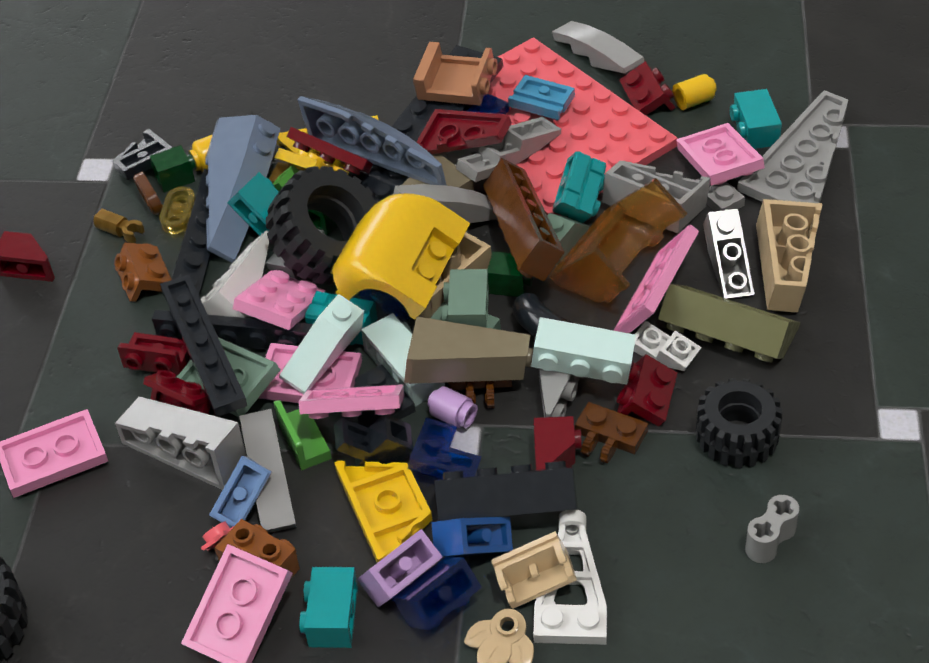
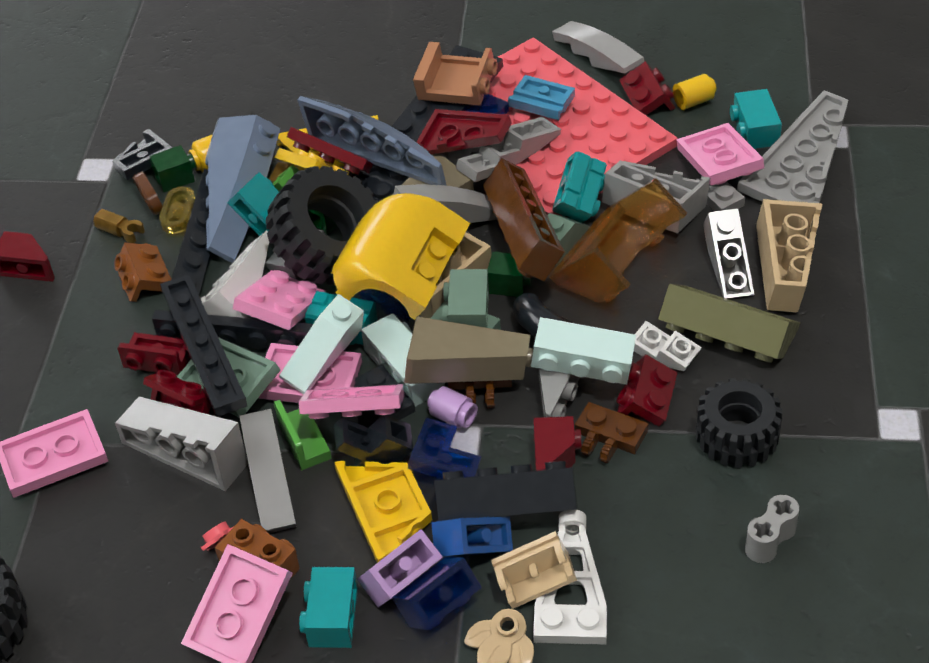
(240, 492): medium blue slope -> none
(656, 281): bright pink tile -> none

